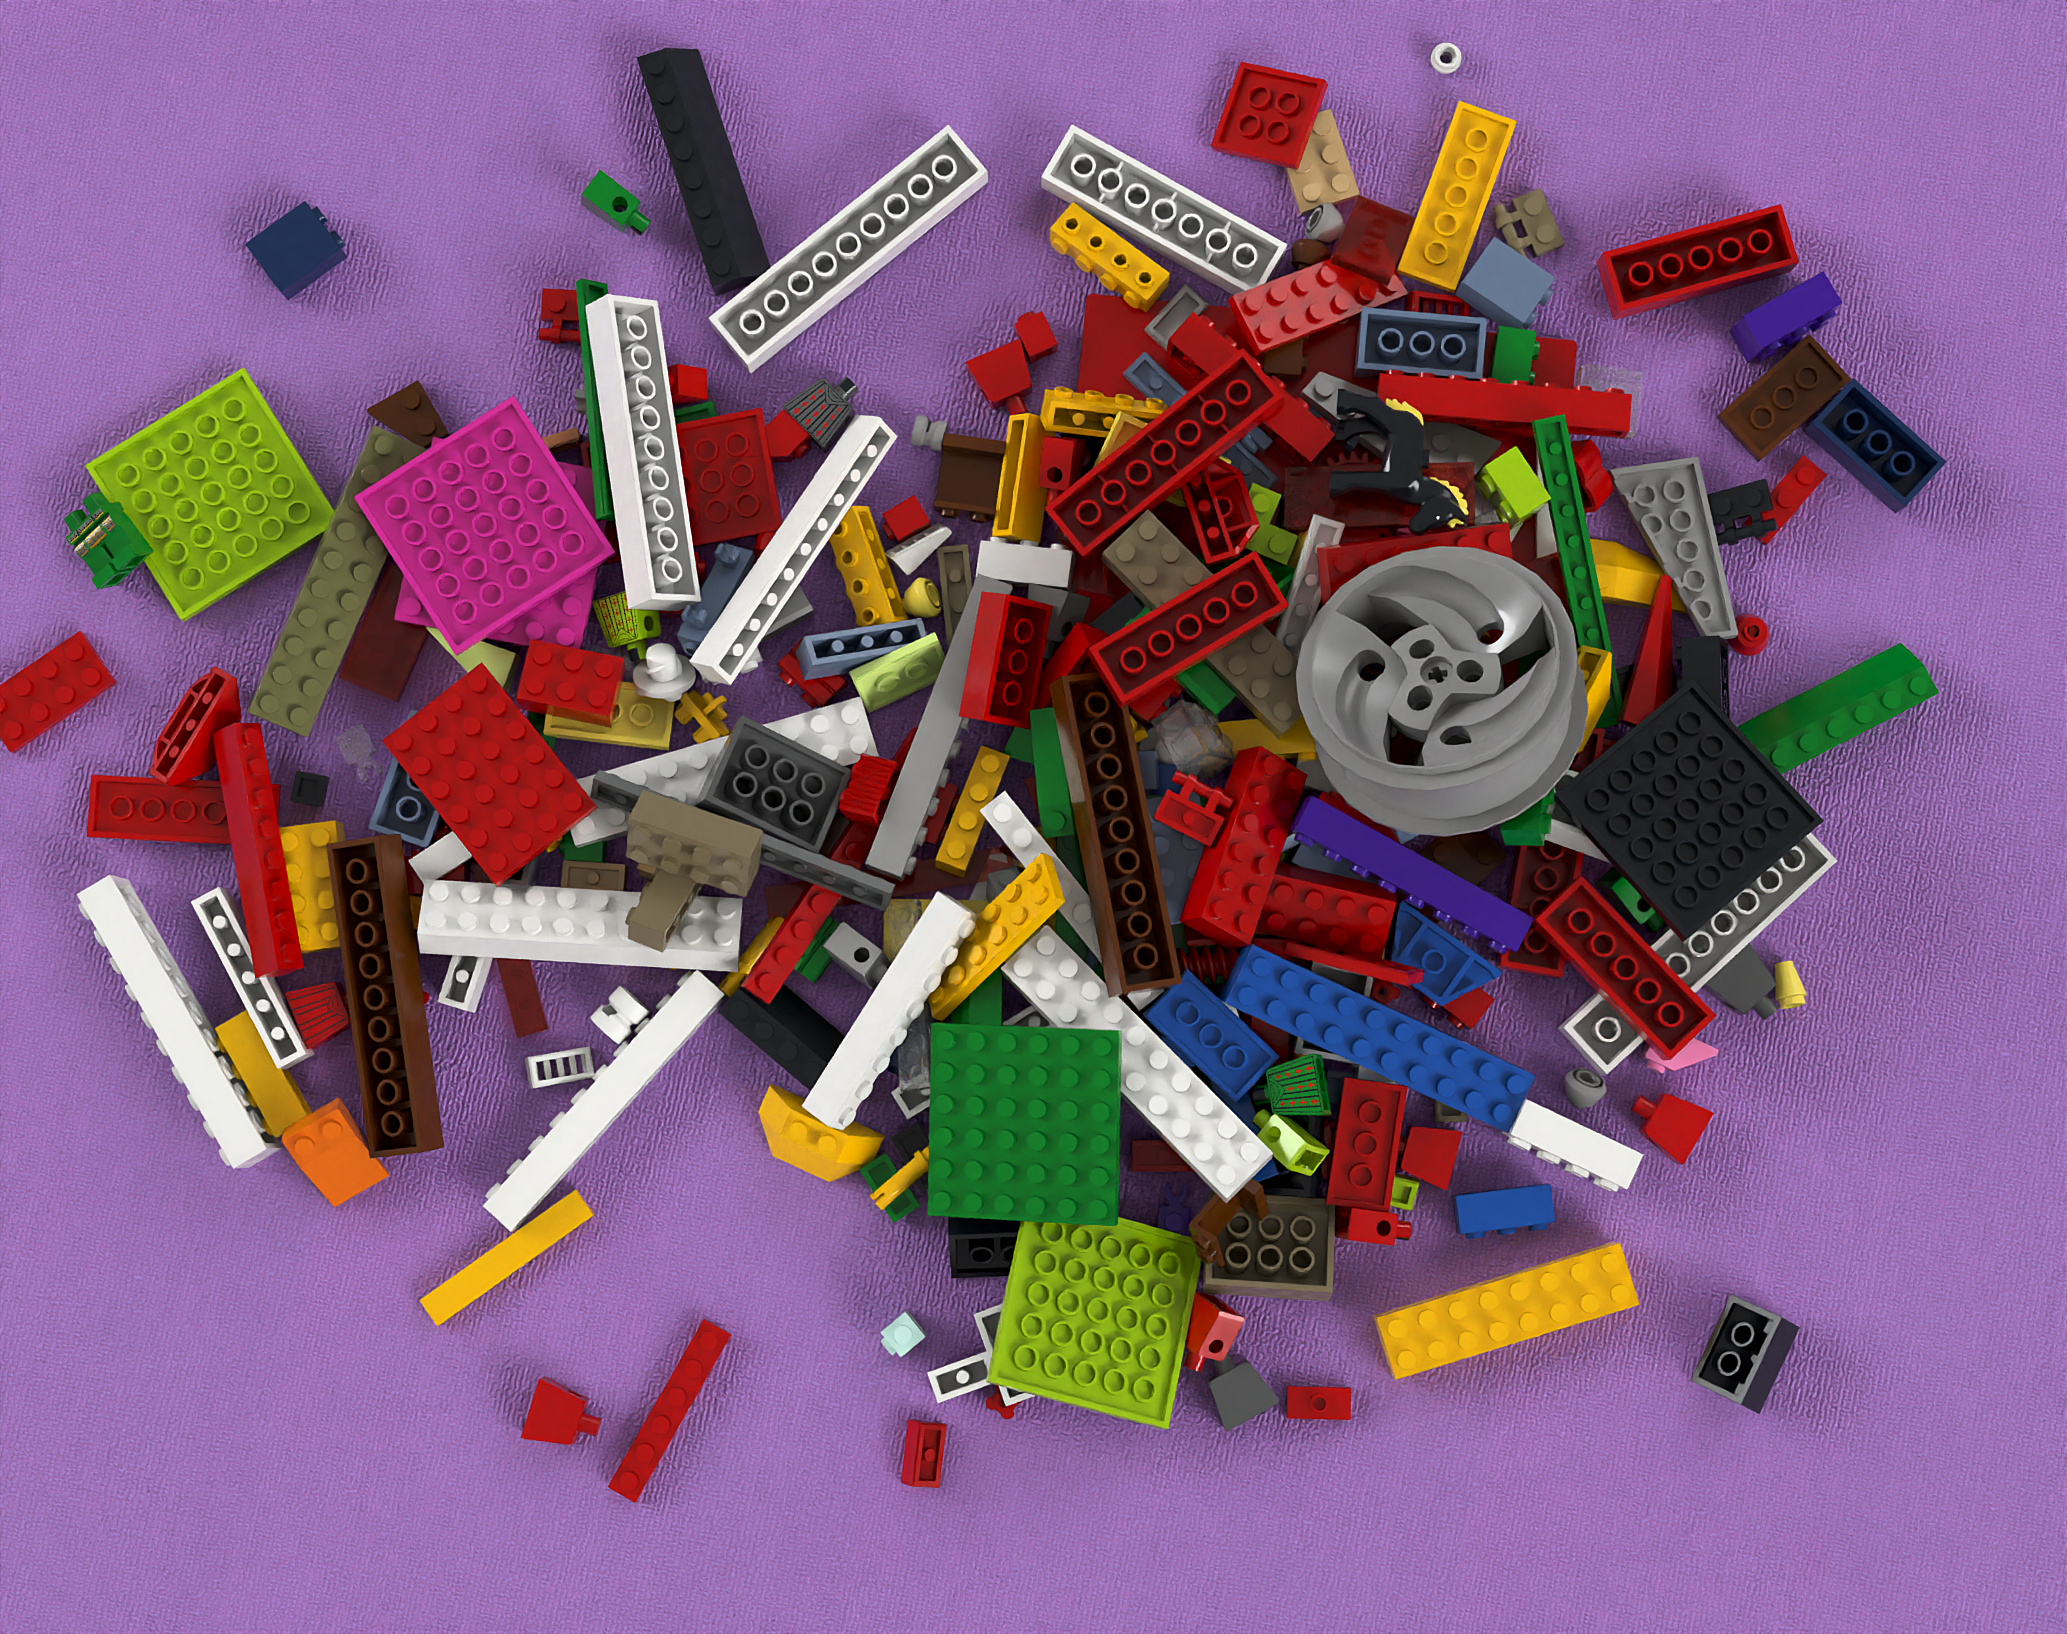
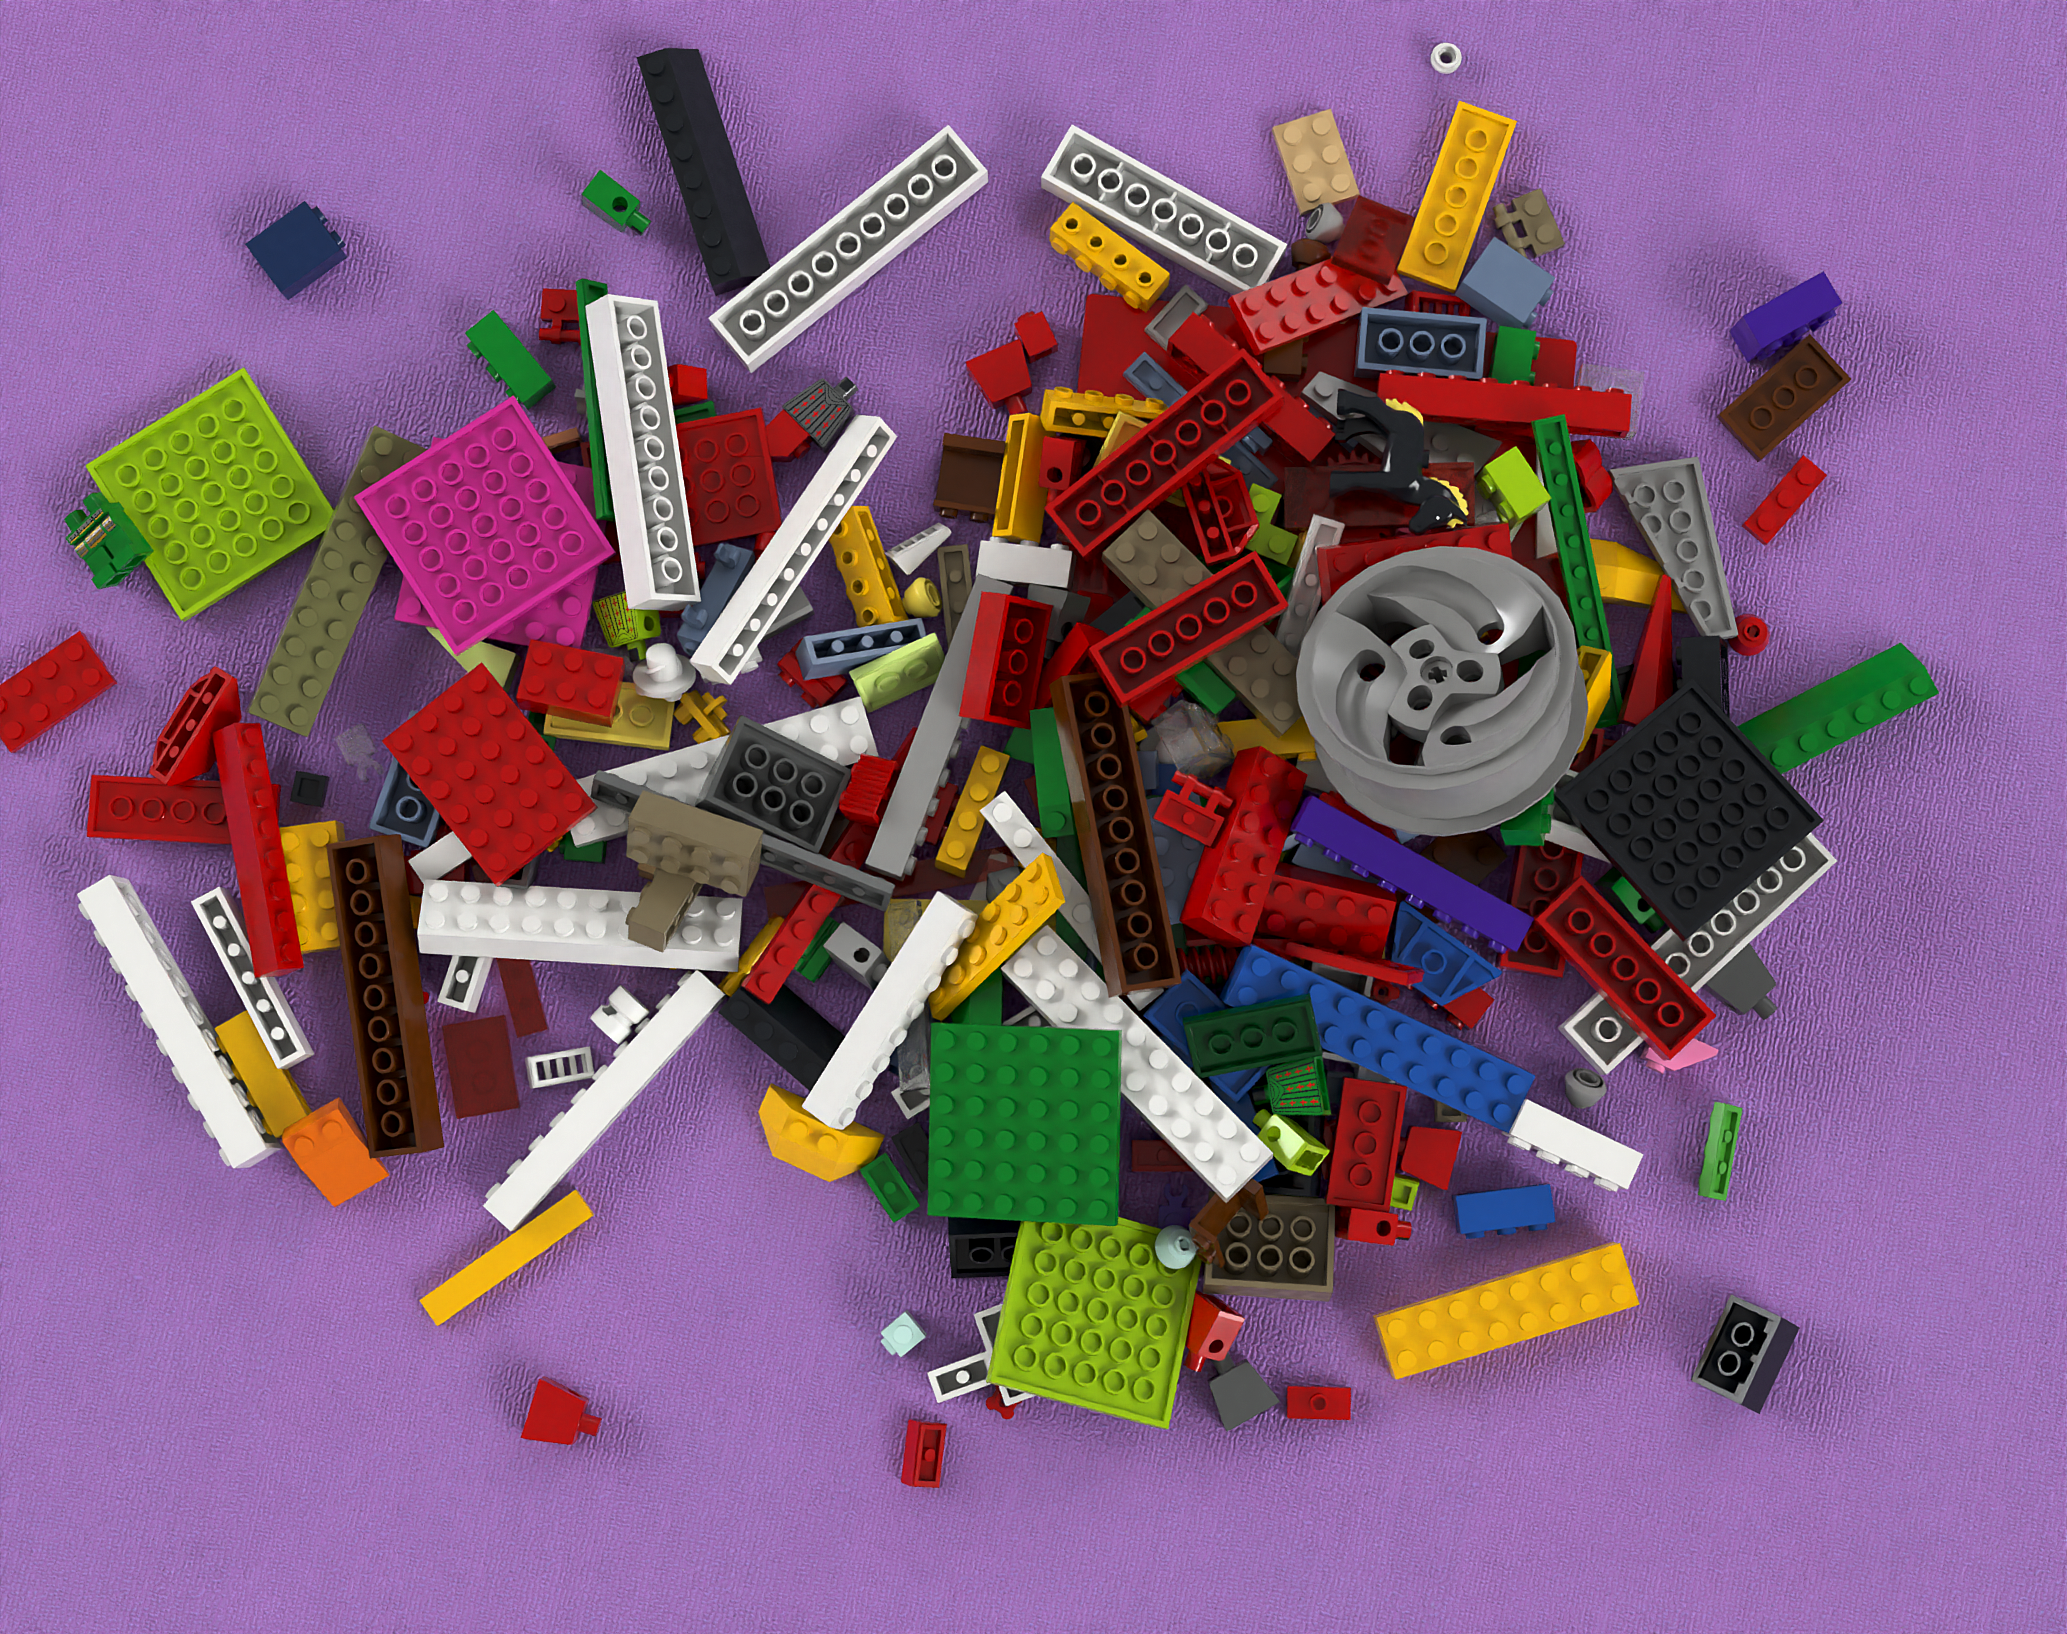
(320, 1012): red torso -> none
(385, 647): clear red plate -> none
(411, 415): reddish brown wing -> none
(481, 1066): none -> clear red tile
(509, 360): none -> green brick
(593, 875): tan plate -> none
(669, 1410): red plate -> none
(902, 1179): yellow pin -> none
(905, 520): red brick -> none
(928, 433): light grey wheel -> none
(1175, 1247): none -> light aqua cone
(1252, 1036): none -> dark green tile
(1269, 115): red plate -> none
(1671, 1124): red torso -> none
(1697, 262): red brick -> none
(1719, 1151): none -> bright green plate
(1738, 503): black plate -> none
(1788, 987): light yellow cone -> none
(1874, 446): dark blue brick -> none

